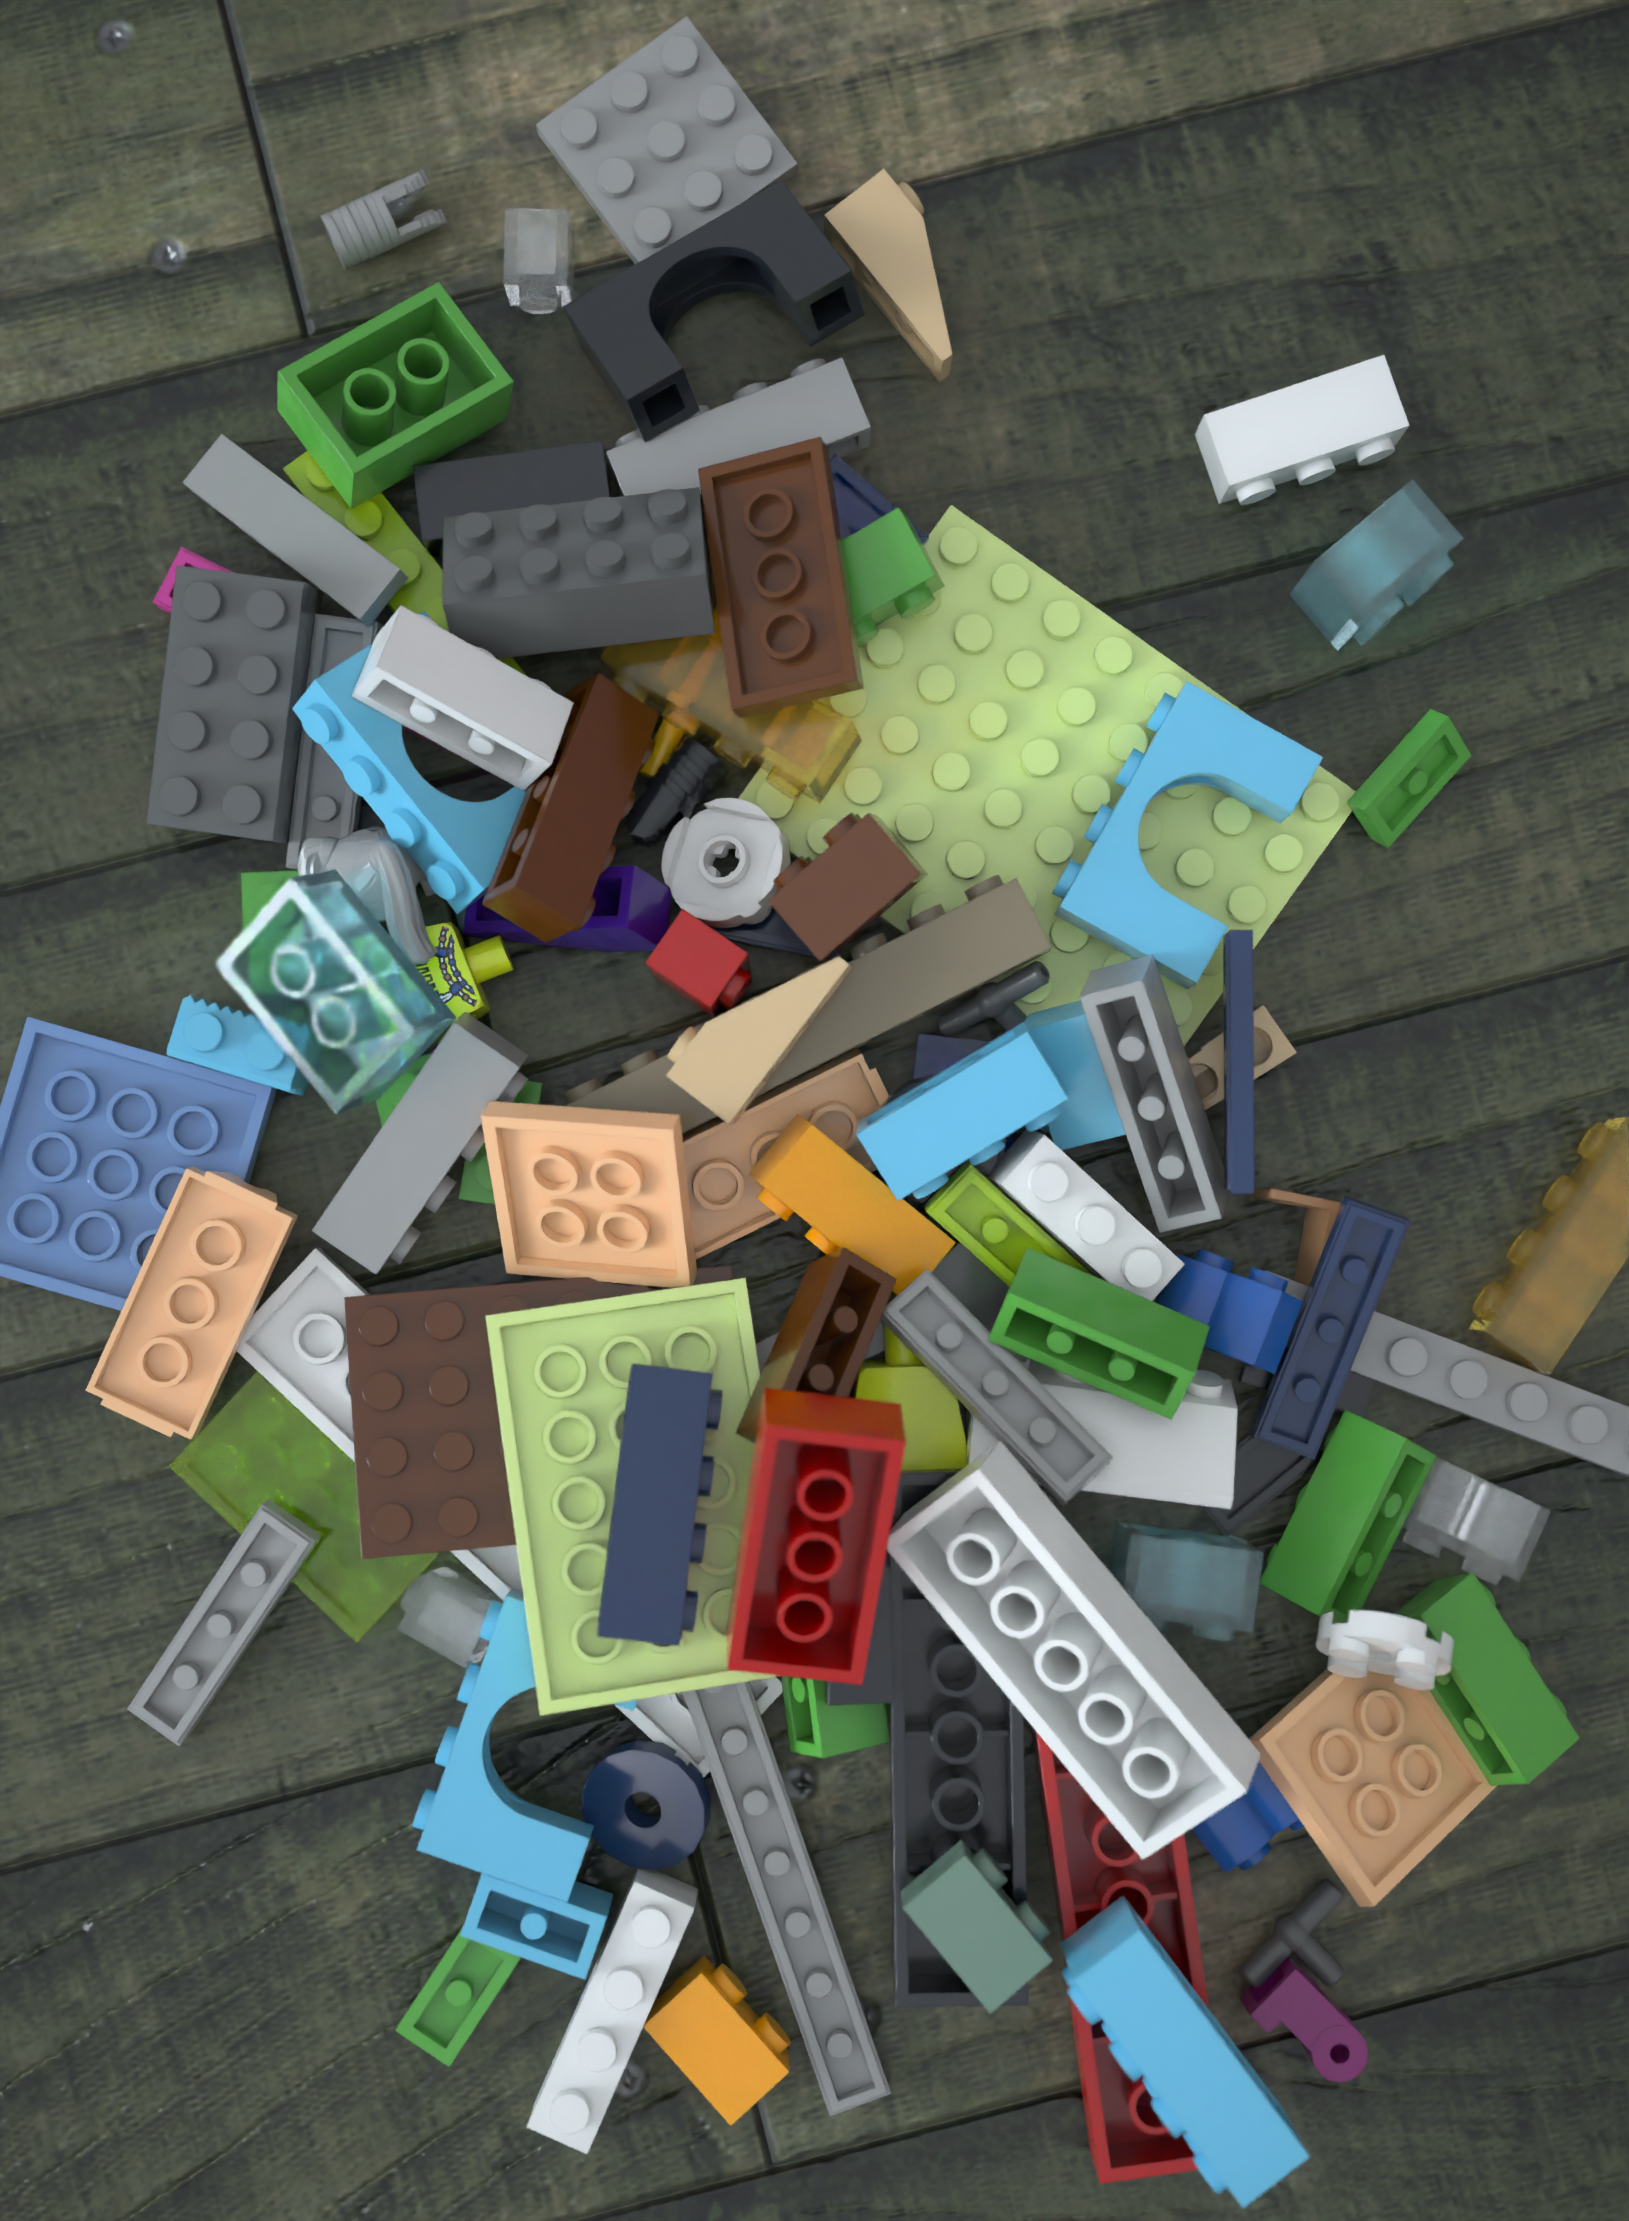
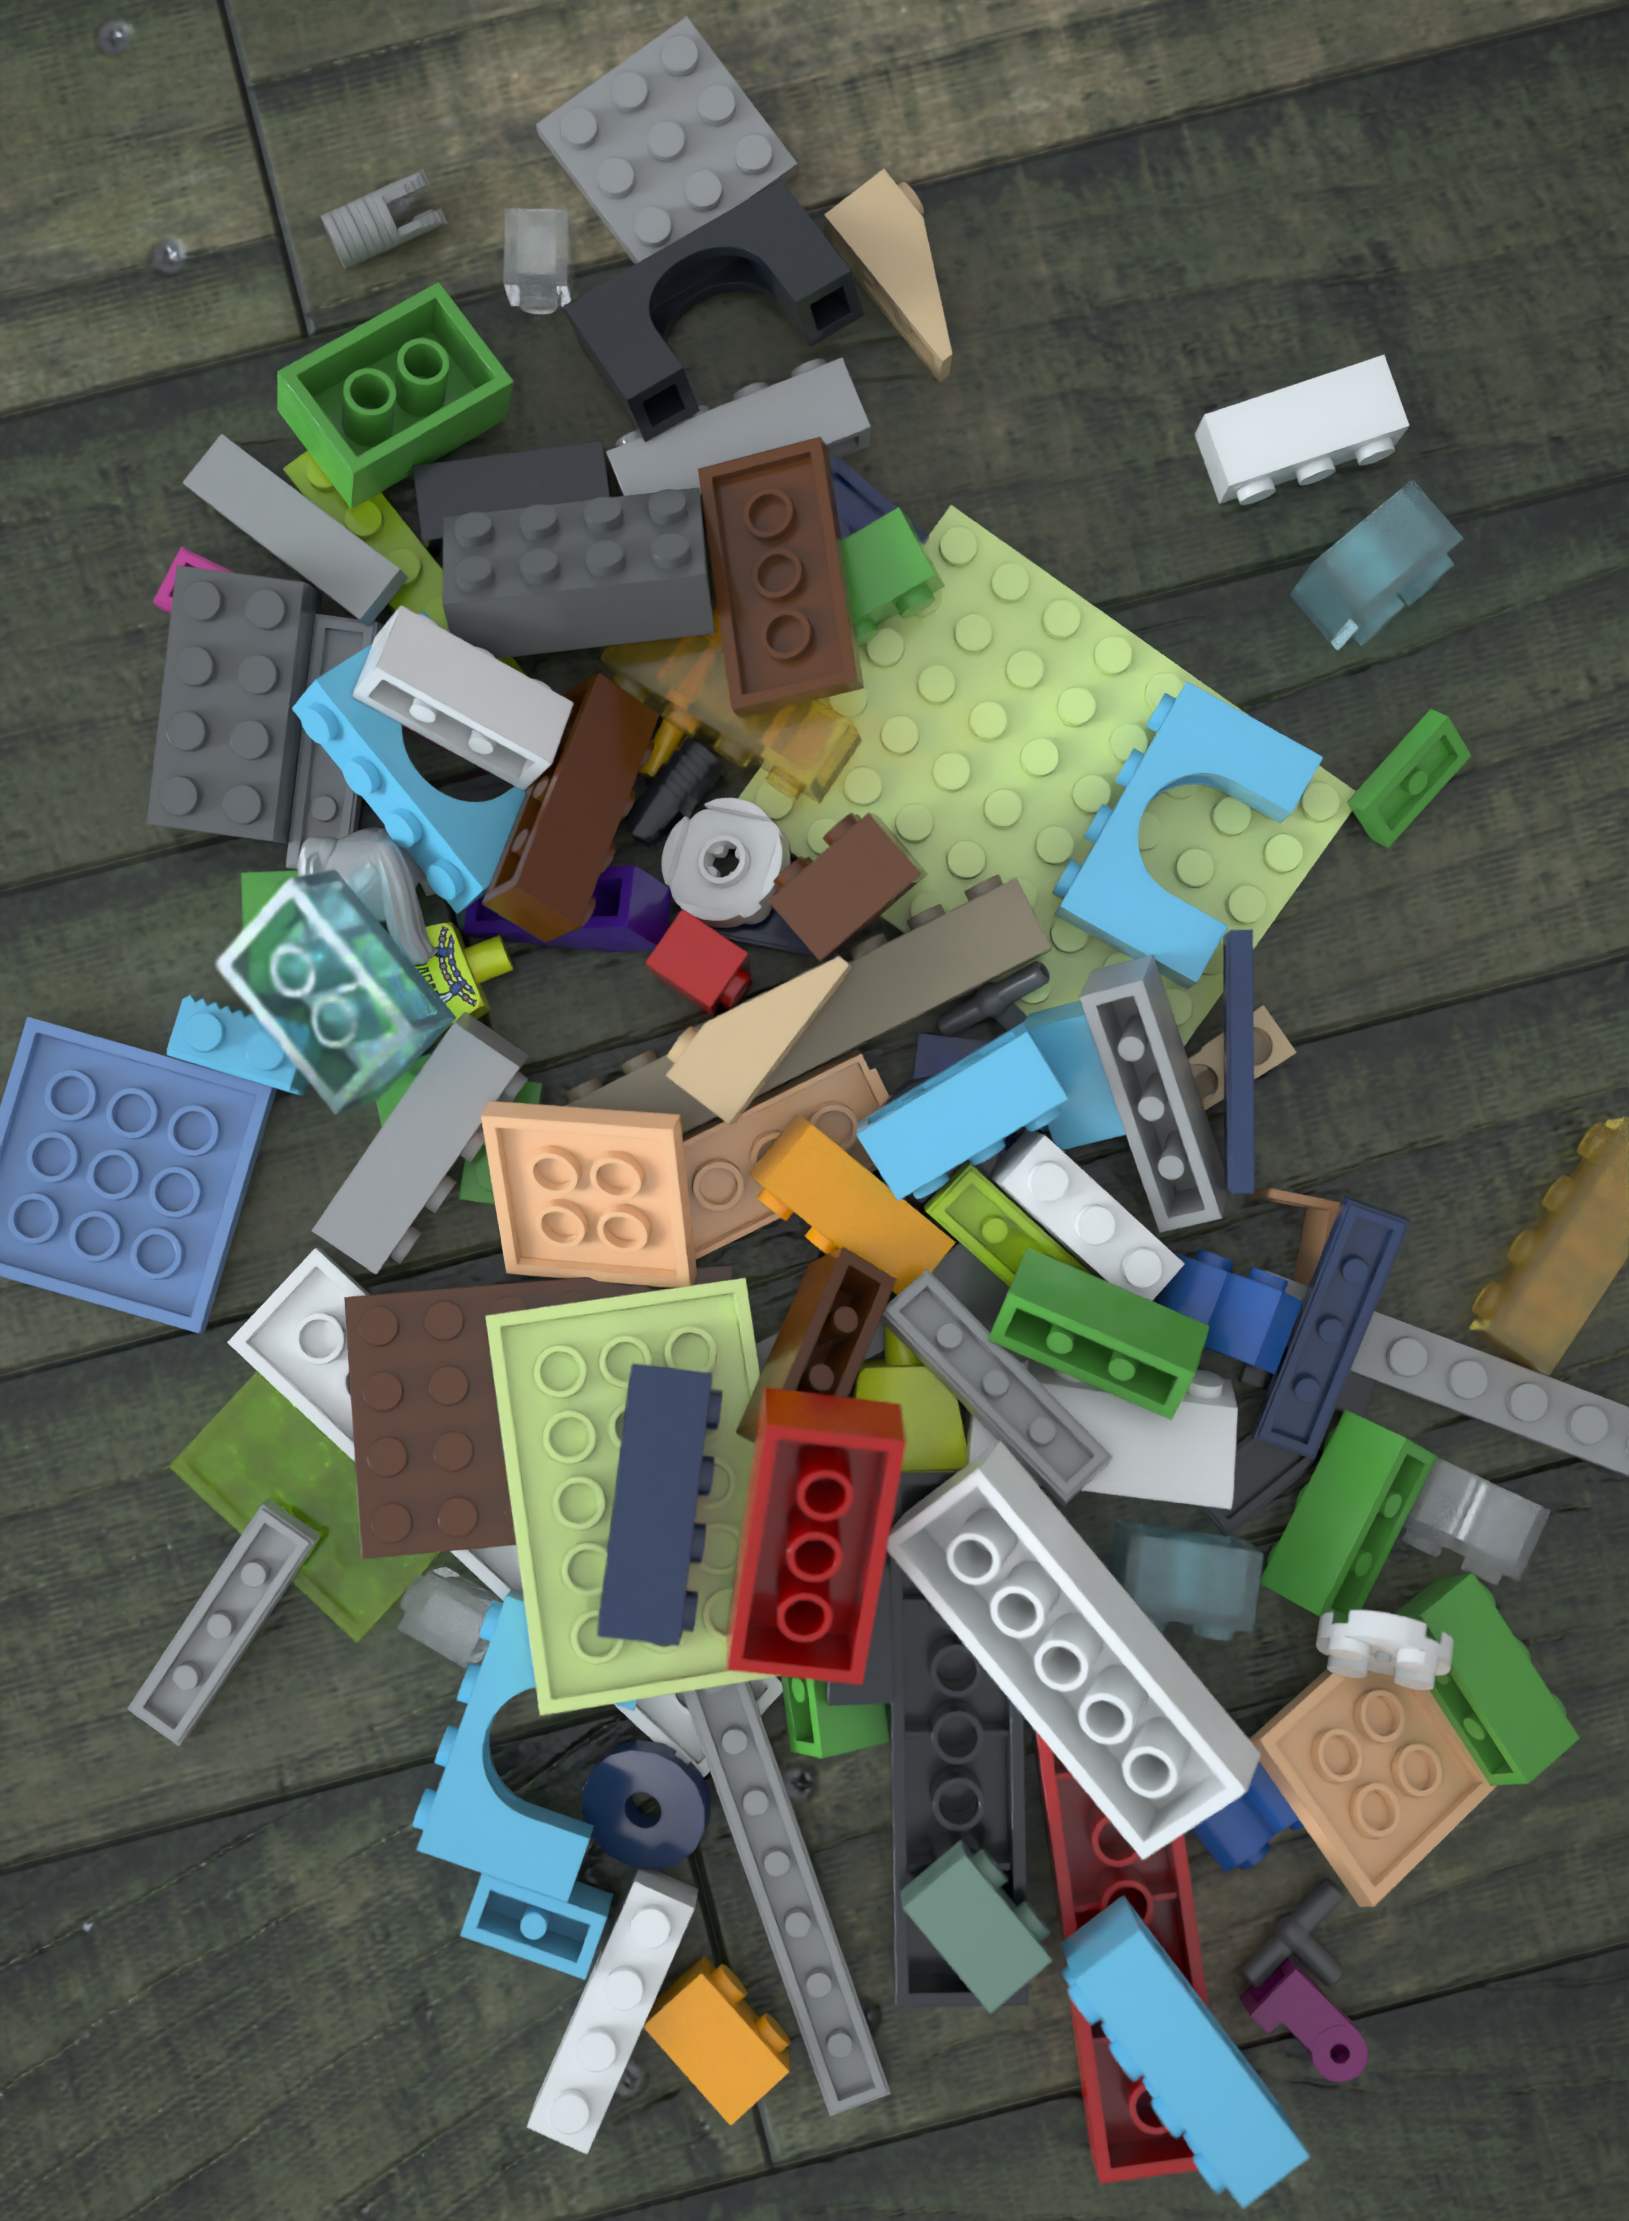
(192, 1302): light nougat brick -> none
(456, 1997): bright green plate -> none

